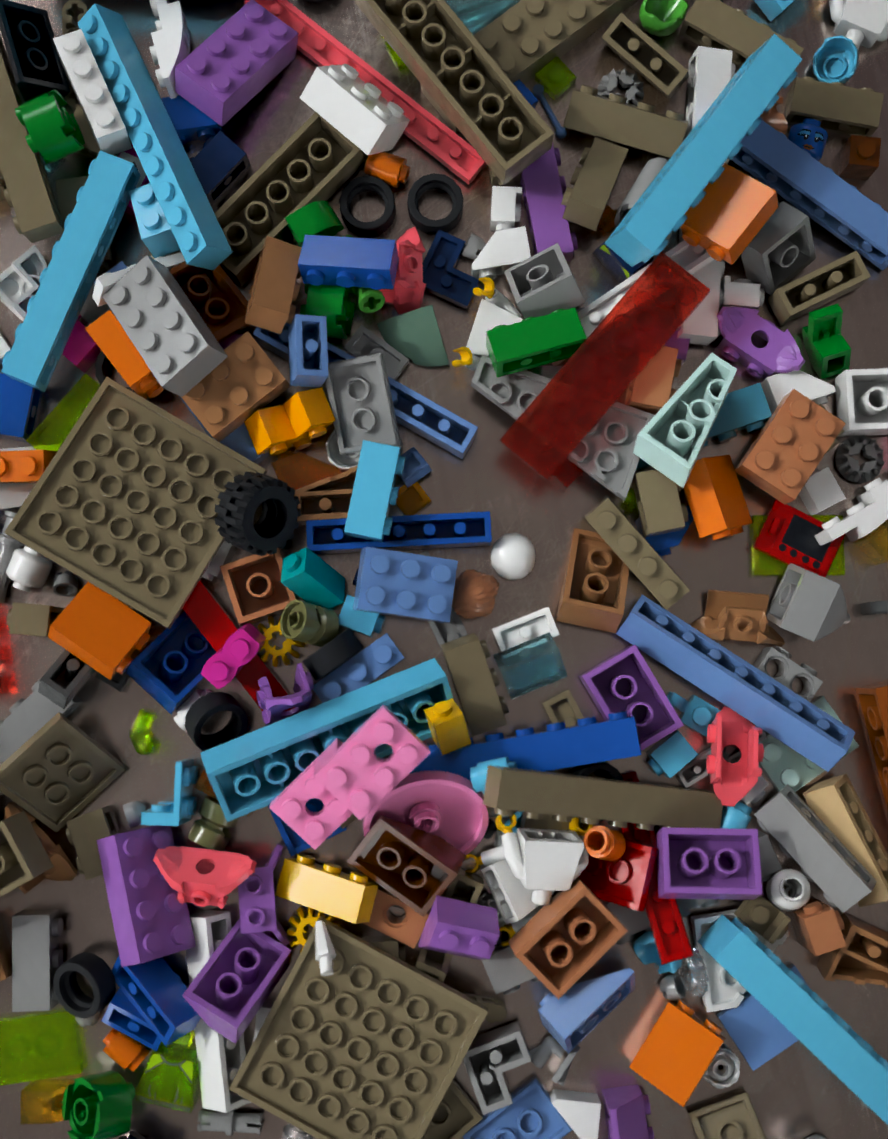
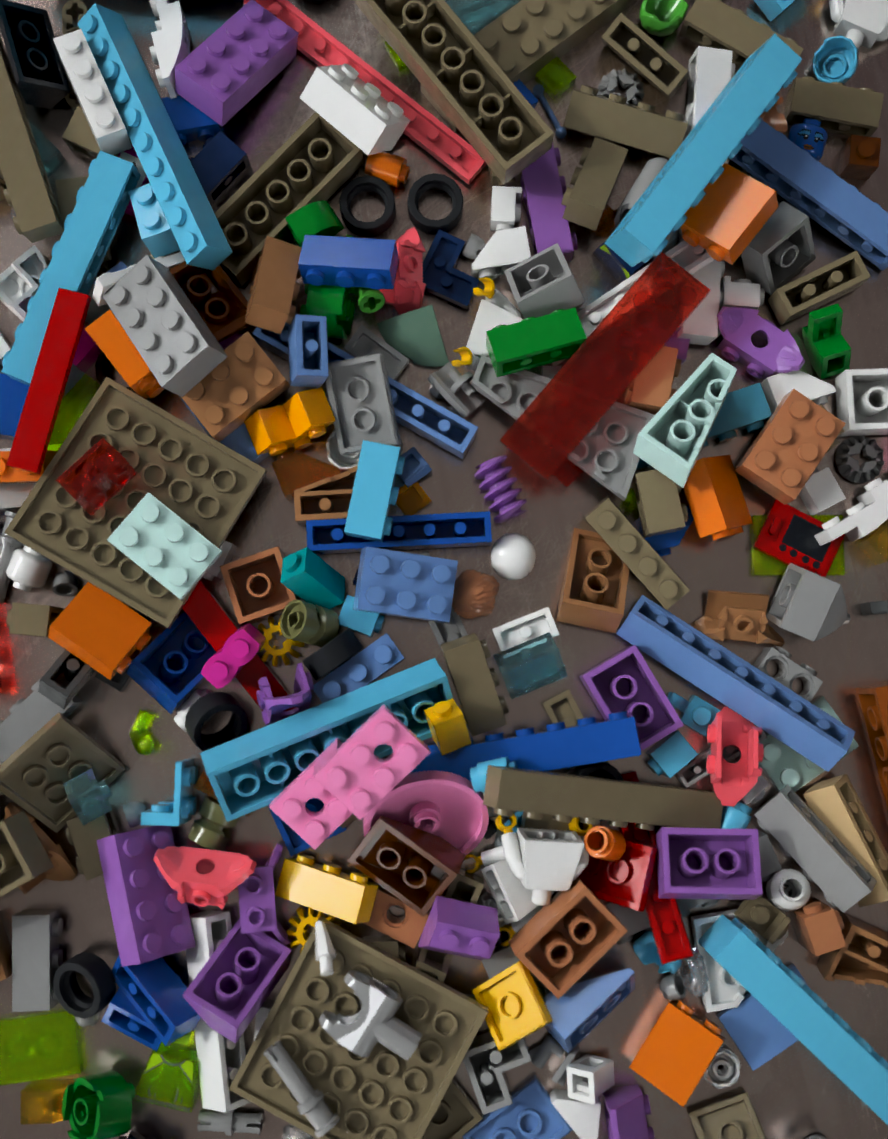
(49, 381): none -> red tile
(50, 127): green brick -> none
(88, 796): none -> clear light blue brick
(97, 476): none -> clear red bracket
(124, 1050): orange brick -> none
(164, 546): none -> light aqua plate
(238, 510): black tyre -> none
(309, 1100): none -> light grey pin
(373, 1022): none -> light grey connector
(456, 390): none -> light grey hips
(500, 489): none -> medium lavender piece
(512, 1005): none -> yellow plate
(589, 1078): none -> white brick

